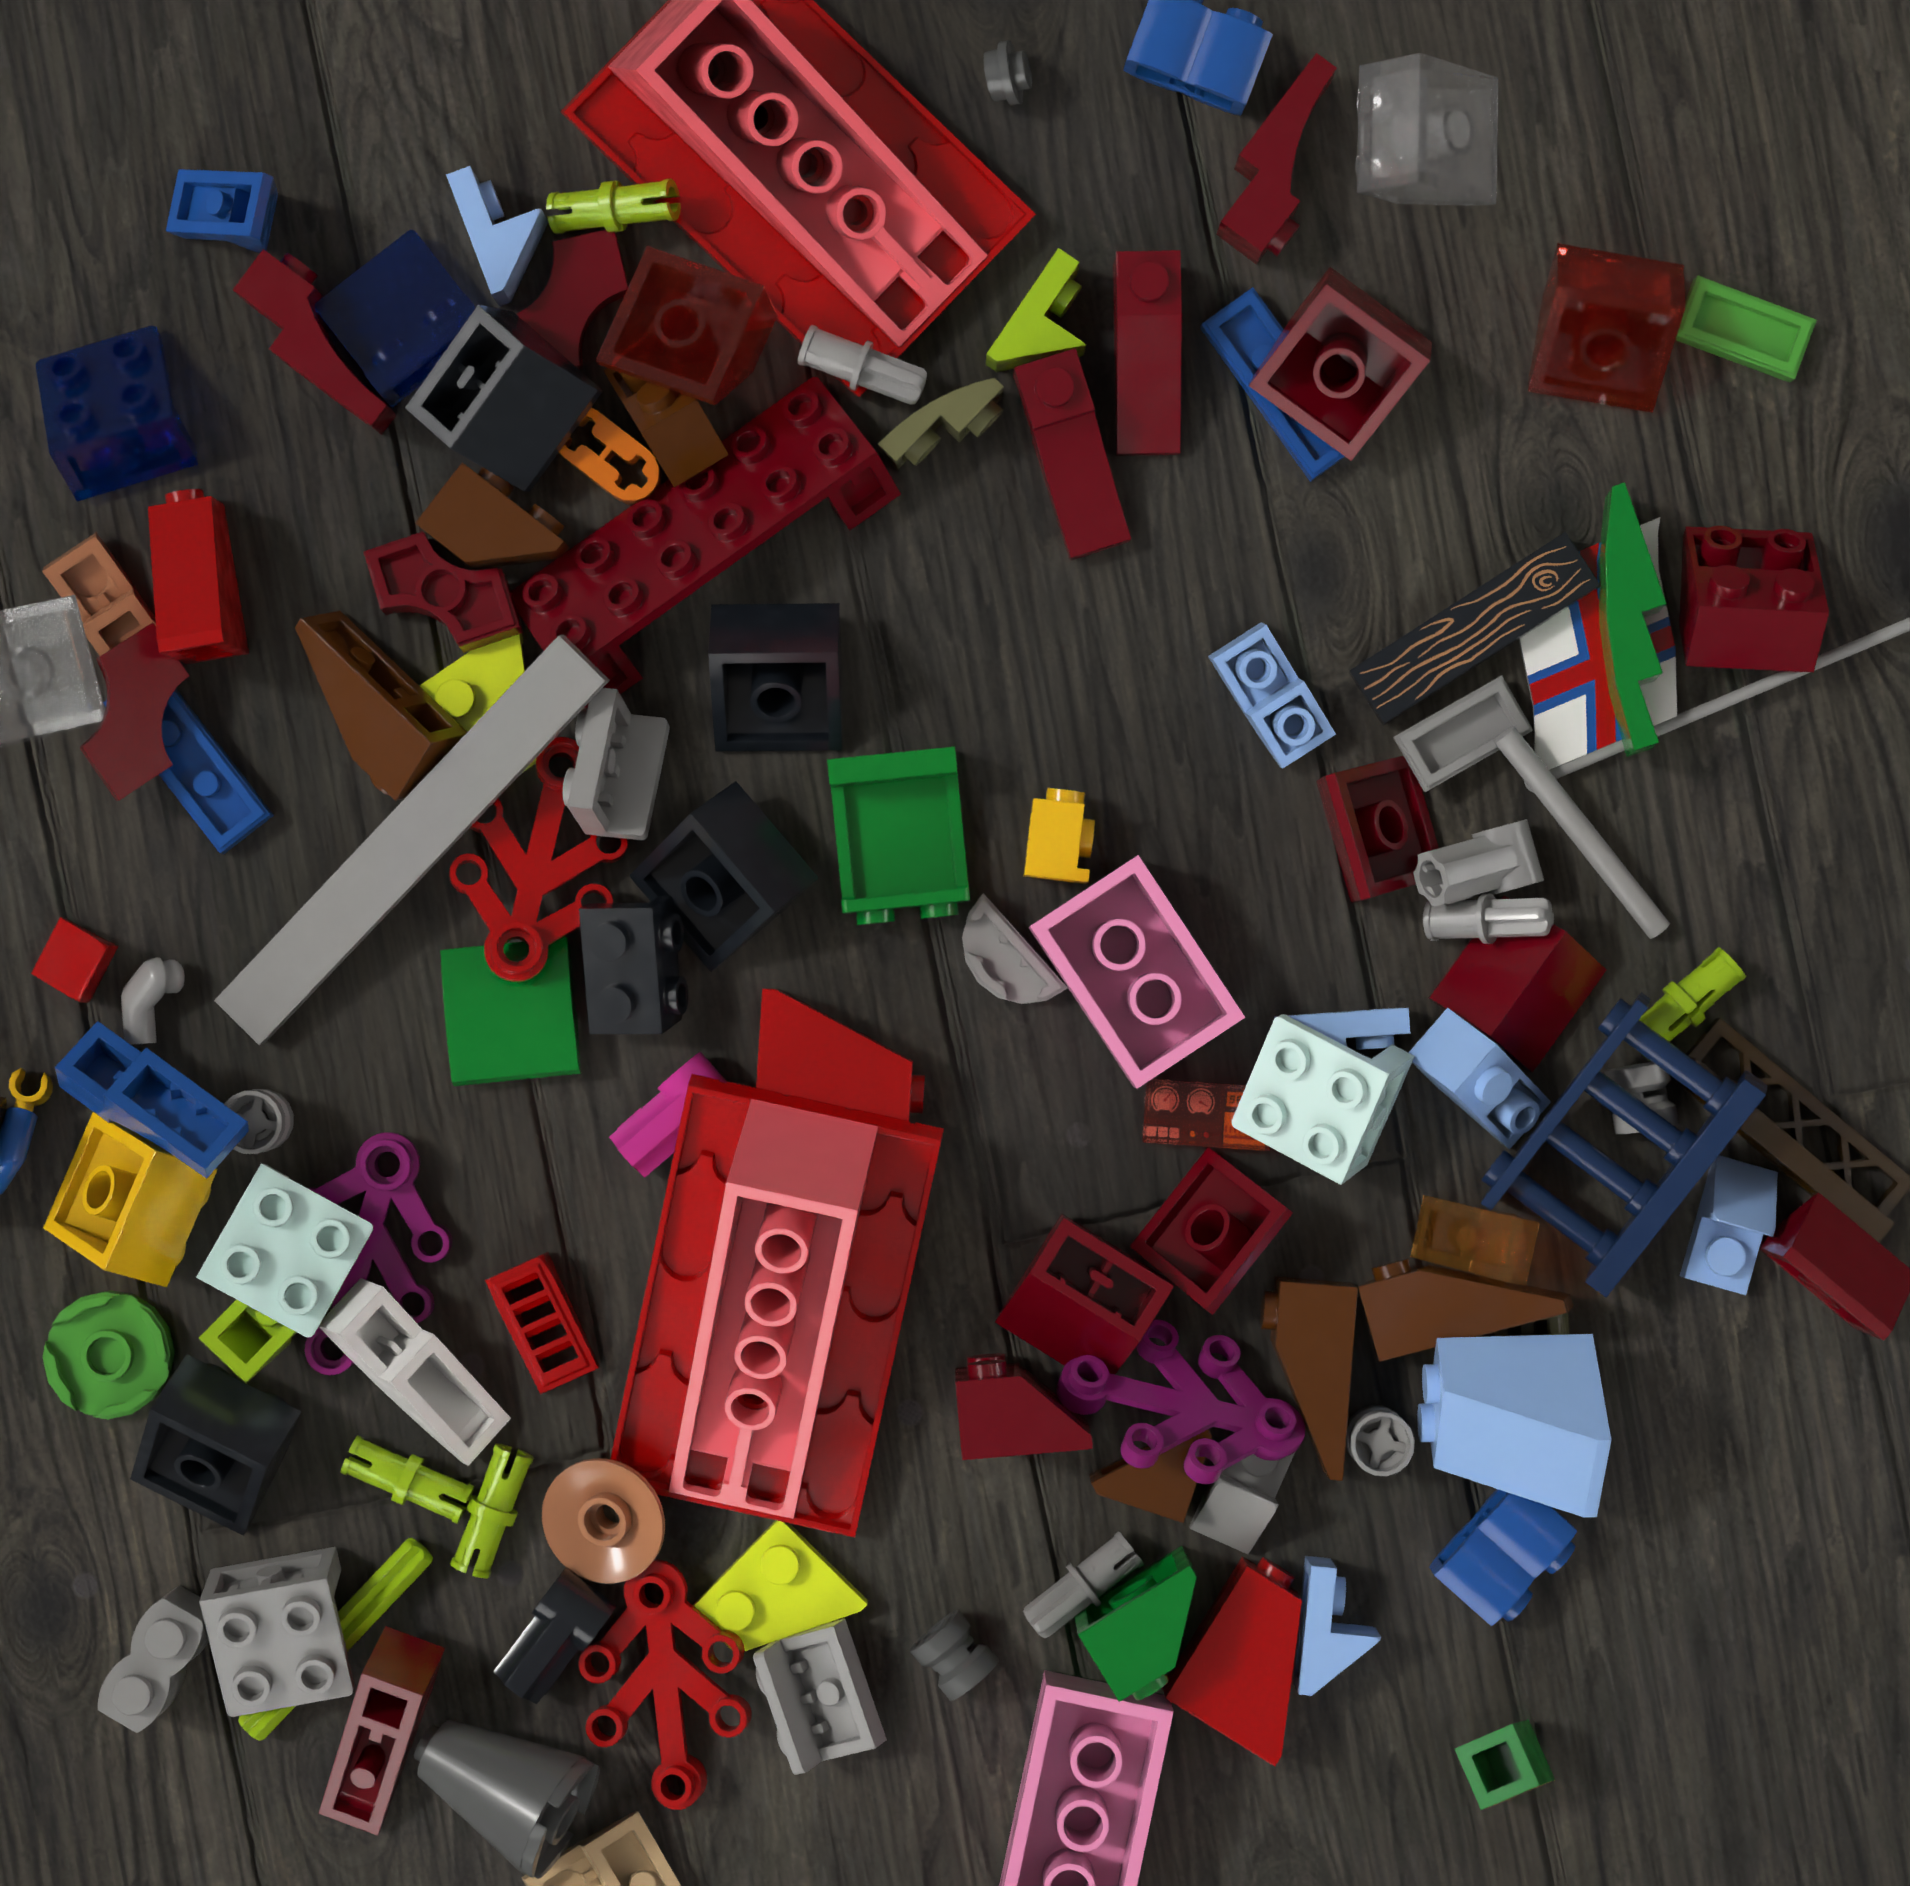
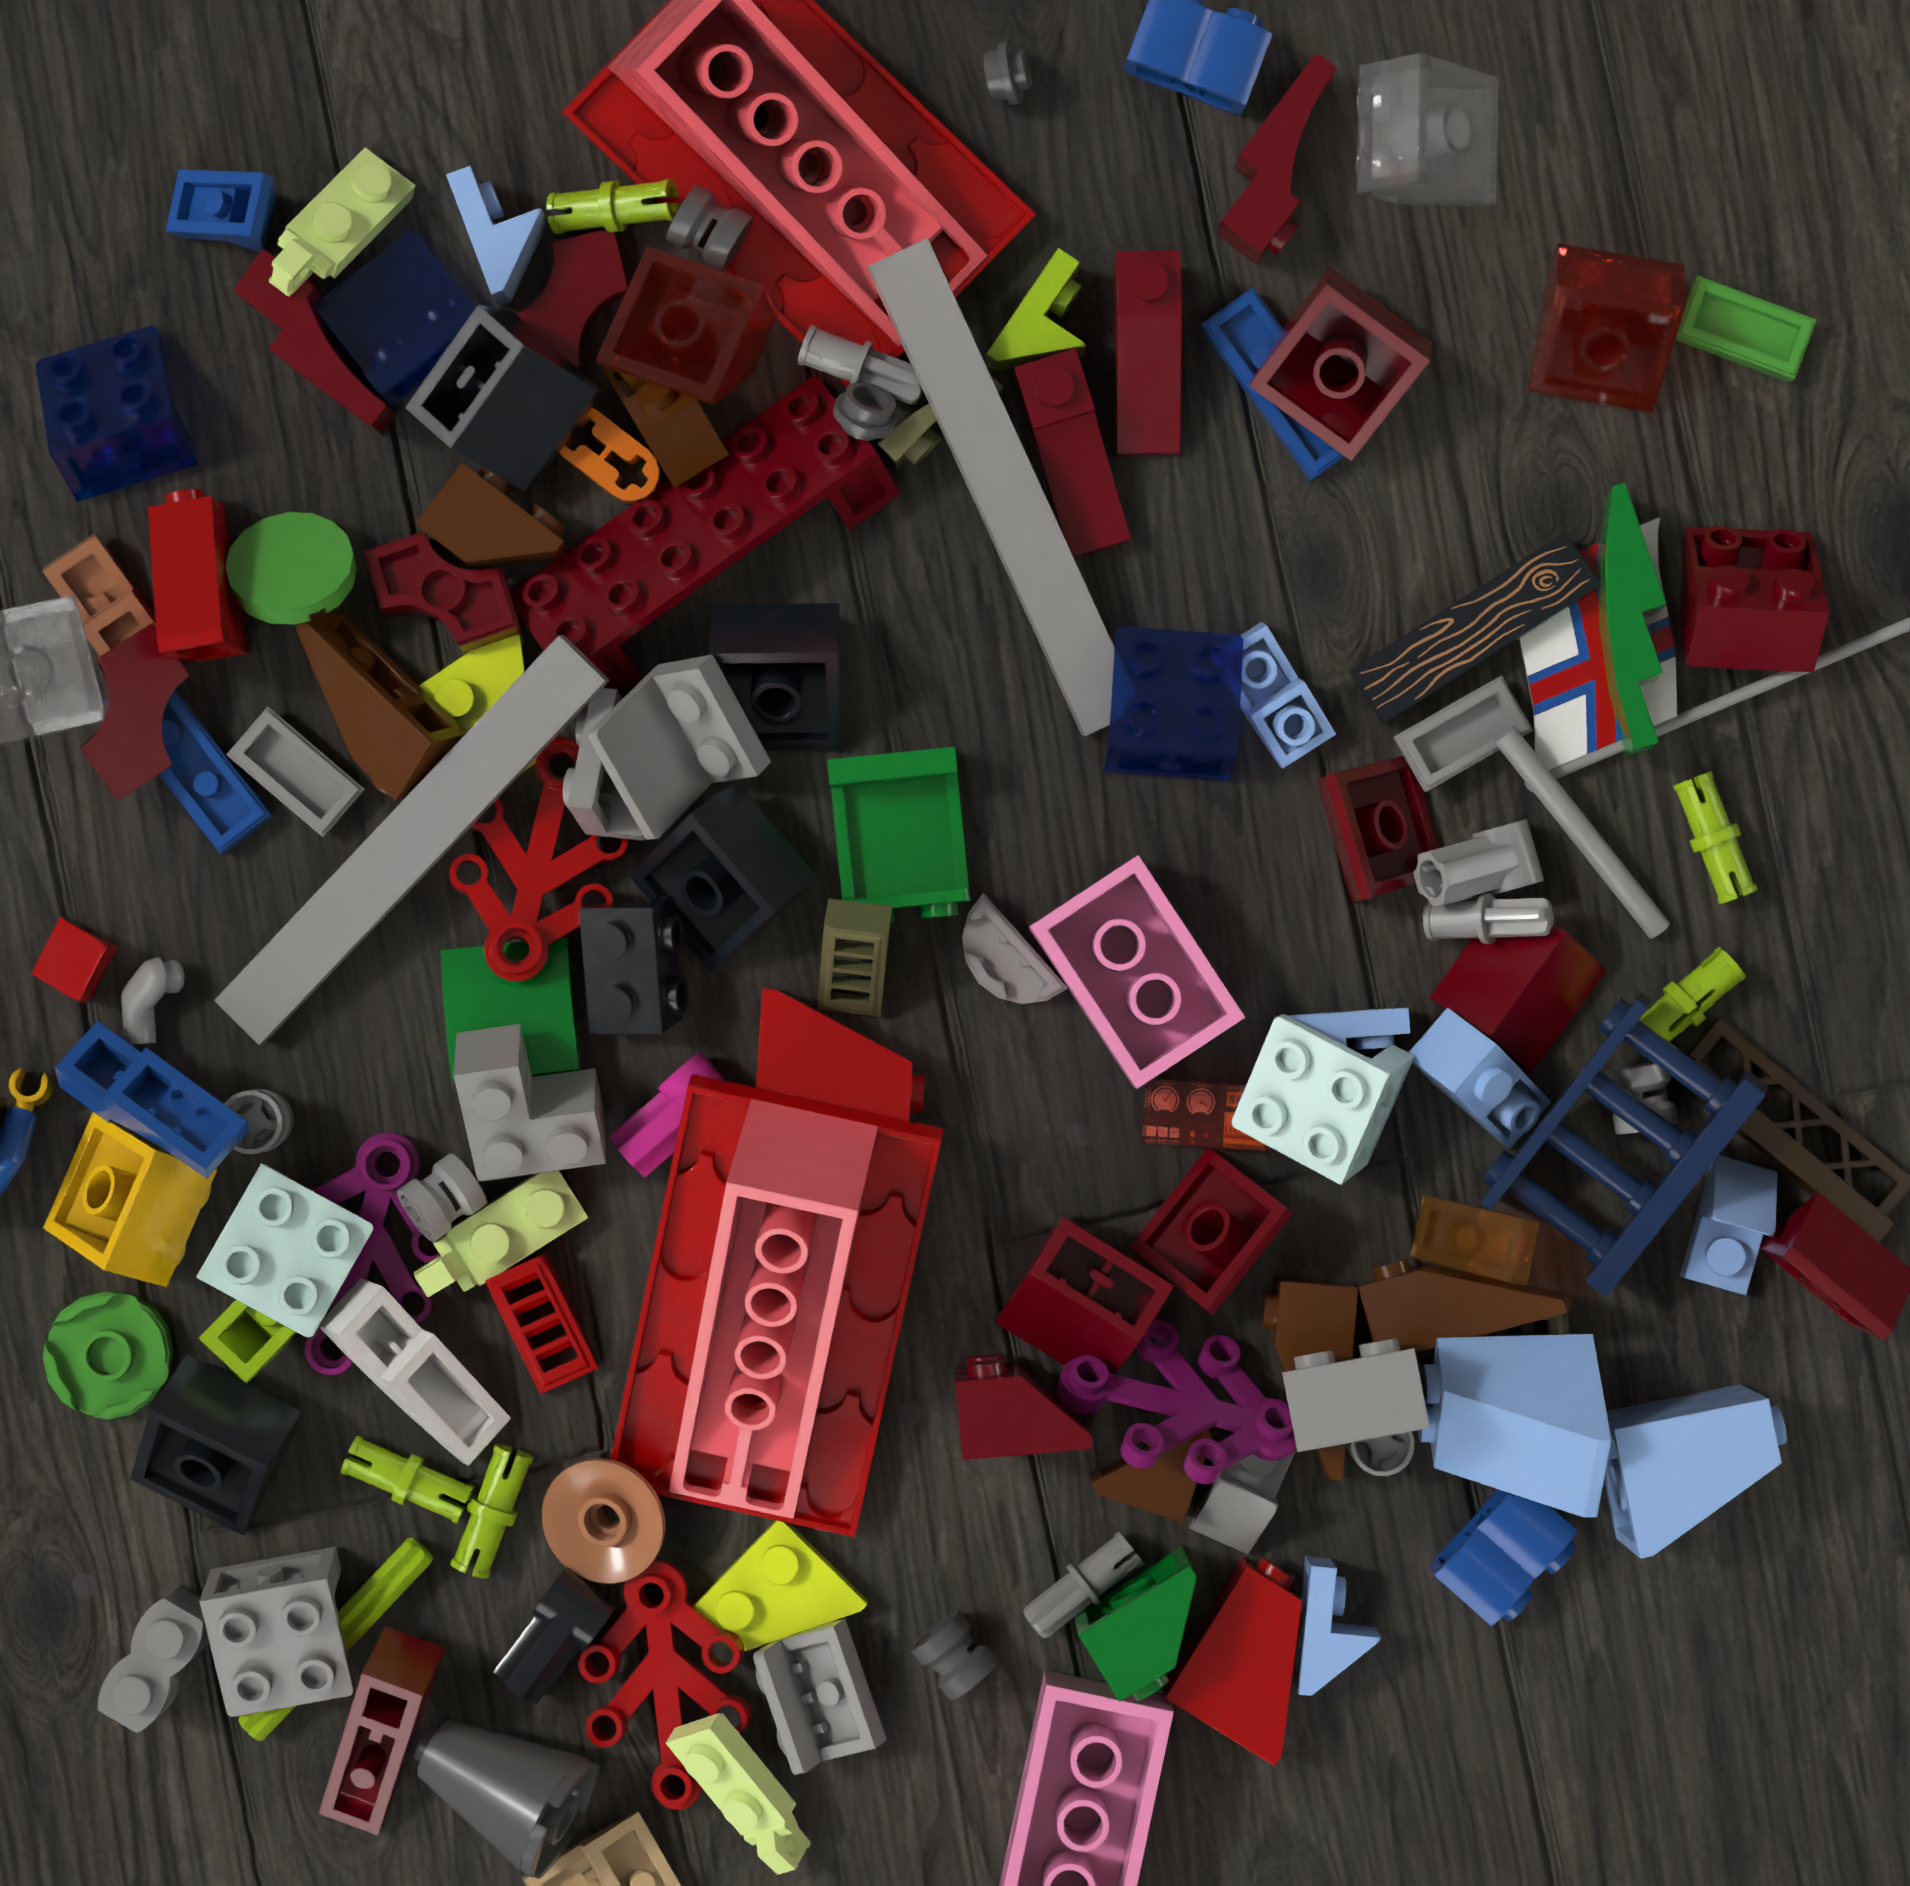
(291, 567): none -> bright green tile
(295, 772): none -> light grey tile
(340, 221): none -> yellowish green hinge
(441, 1197): none -> light grey wheel
(502, 1233): none -> yellowish green hinge
(521, 1120): none -> light grey brick
(675, 740): none -> light grey bracket
(696, 221): none -> dark grey wheel
(741, 1789): none -> yellowish green hinge
(858, 923): none -> olive slope
(866, 411): none -> dark grey plate
(999, 479): none -> light grey tile
(1058, 837): yellow brick -> none
(1174, 703): none -> clear blue bracket
(1355, 1397): none -> light grey brick
(1504, 1764): green brick -> none
(1685, 1460): none -> light blue slope
(1715, 837): none -> lime pin

